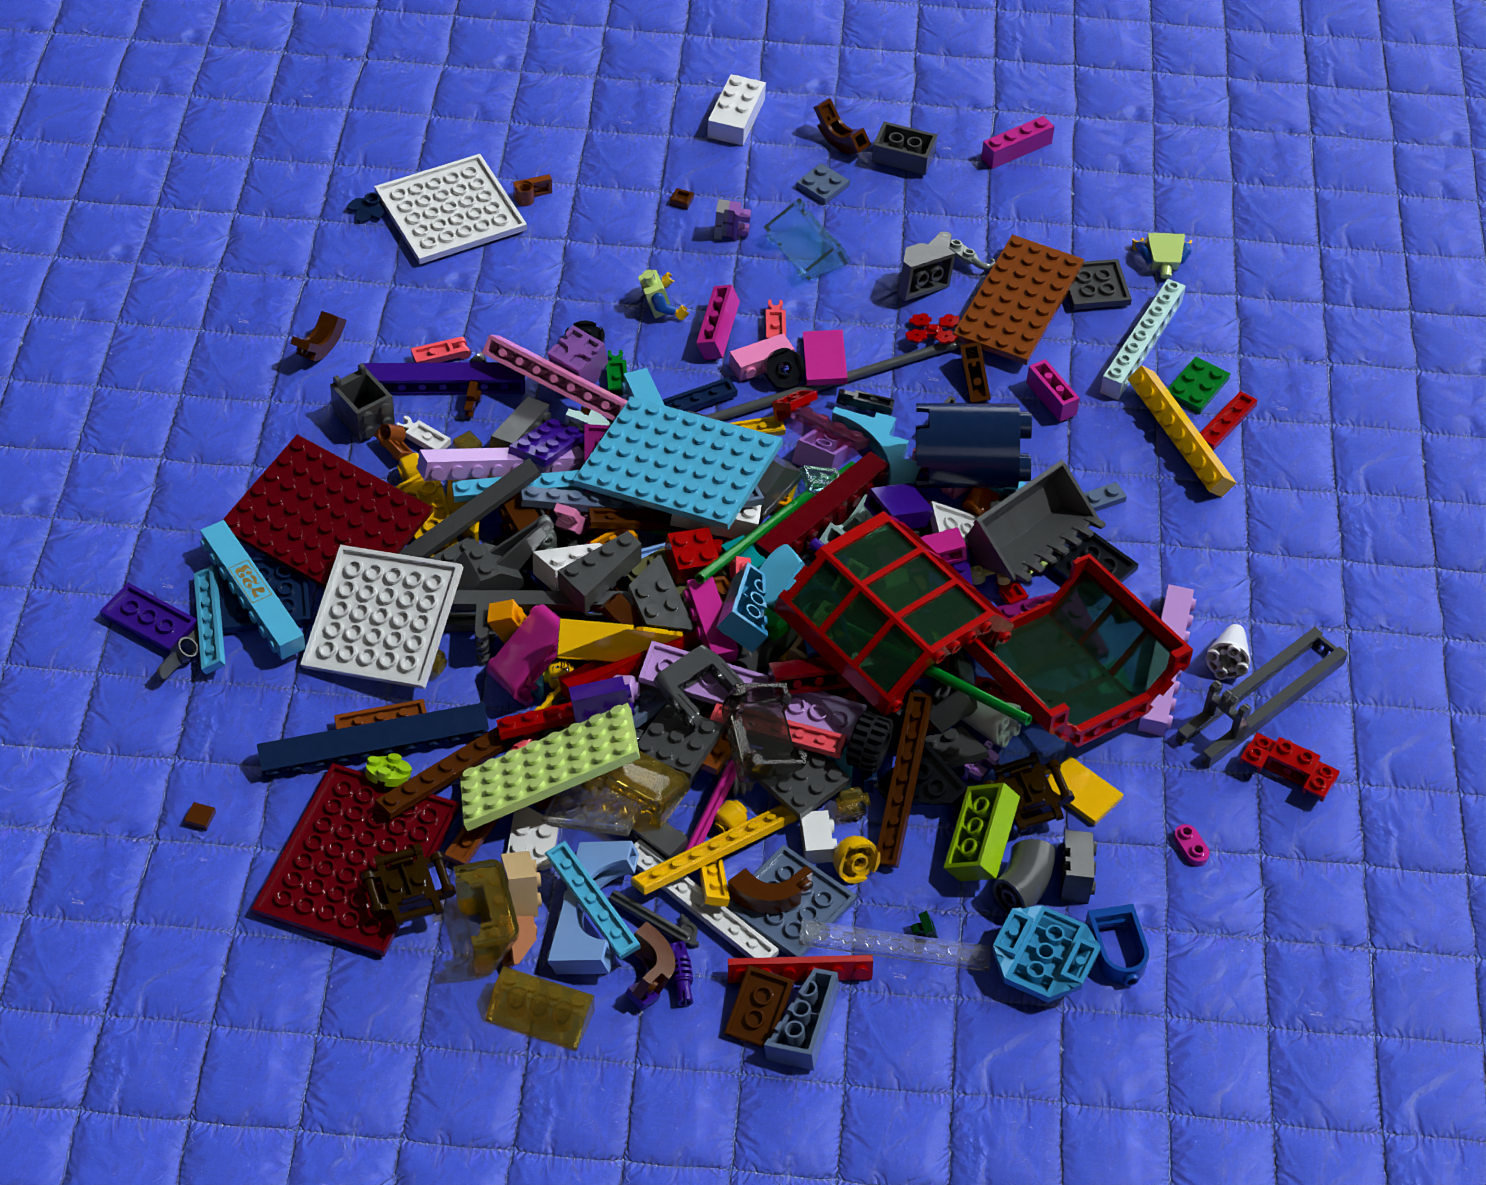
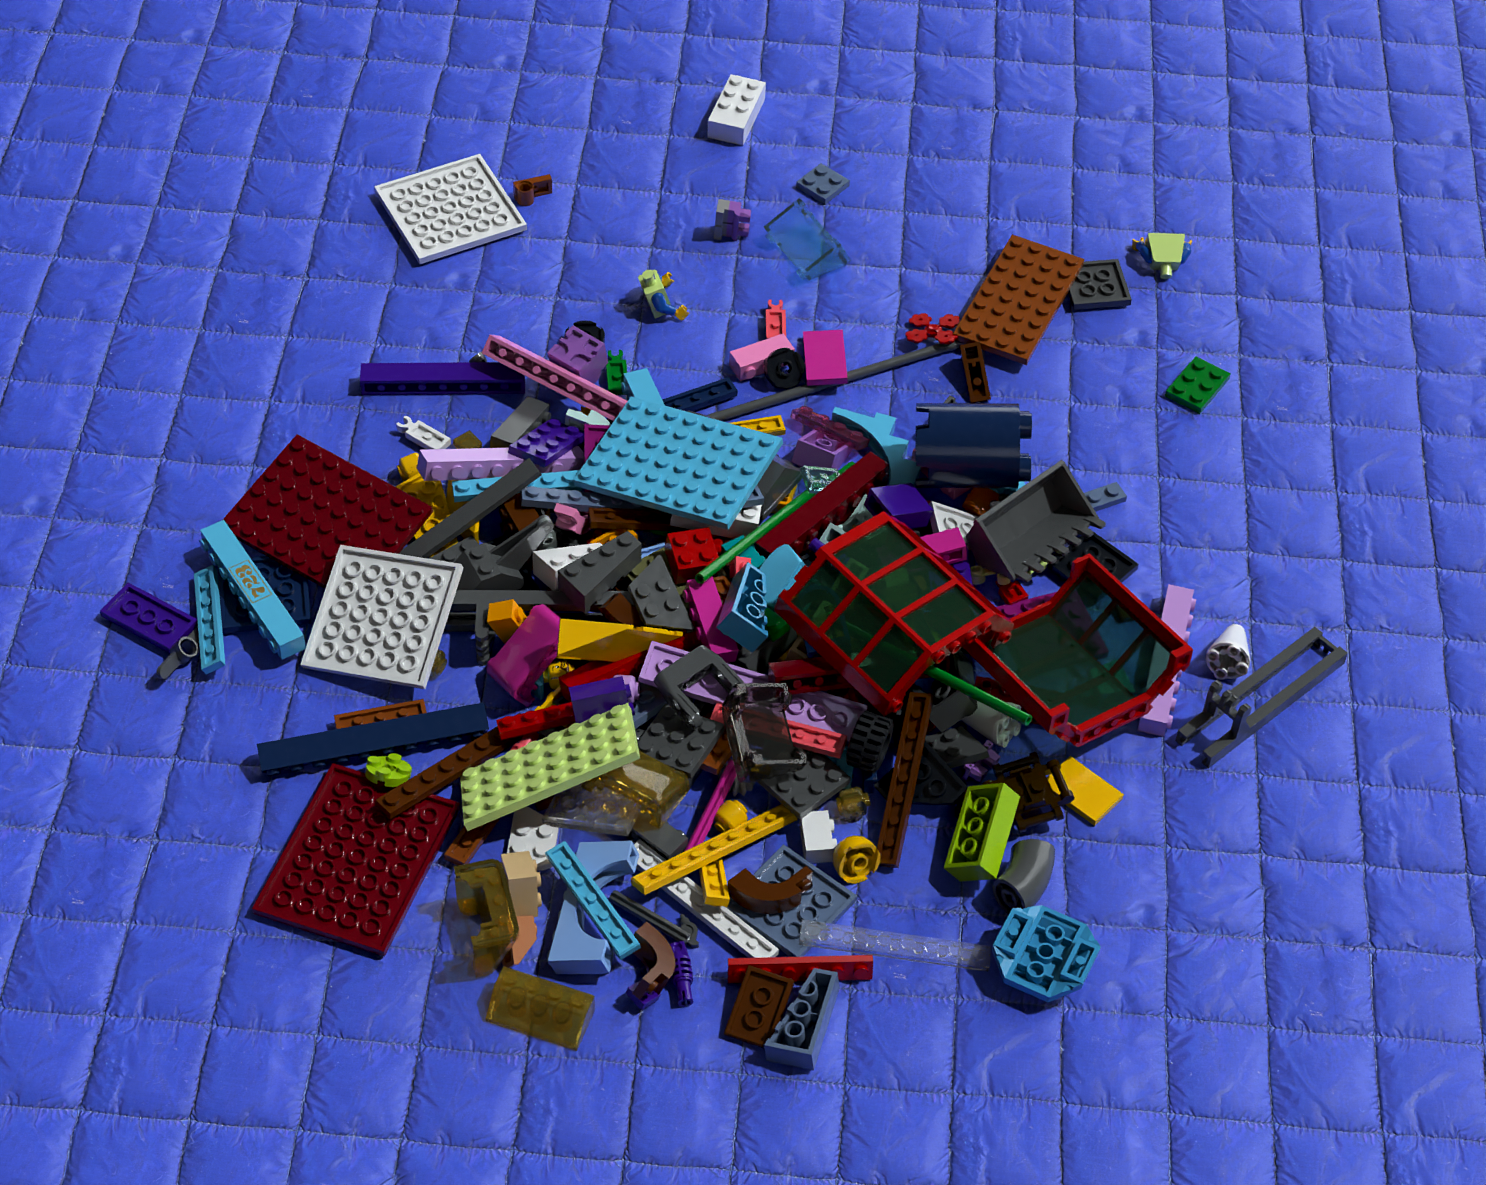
(200, 816): reddish brown tile -> none
(322, 339): reddish brown arch -> none
(361, 403): dark grey container -> none
(367, 207): dark blue plate -> none
(392, 439): dark orange plate -> none
(407, 885): dark brown brick -> none
(441, 351): coral plate -> none
(473, 397): reddish brown plate -> none
(682, 198): reddish brown tile -> none
(718, 322): dark pink brick -> none
(786, 405): red bracket -> none
(836, 132): reddish brown arch -> none
(865, 401): black hinge -> none
(904, 148): dark grey brick -> none
(926, 927): dark green tile -> none
(930, 265): dark grey slope -> none
(1017, 142): dark pink brick -> none
(1052, 390): dark pink brick -> none
(1078, 867): dark grey wedge -> none
(1116, 917): blue window -> none
(1142, 339): light aqua brick -> none
(1181, 431): yellow brick -> none
(1189, 843): dark pink plate -> none
(1228, 419): red plate -> none
(1292, 763): red bracket -> none

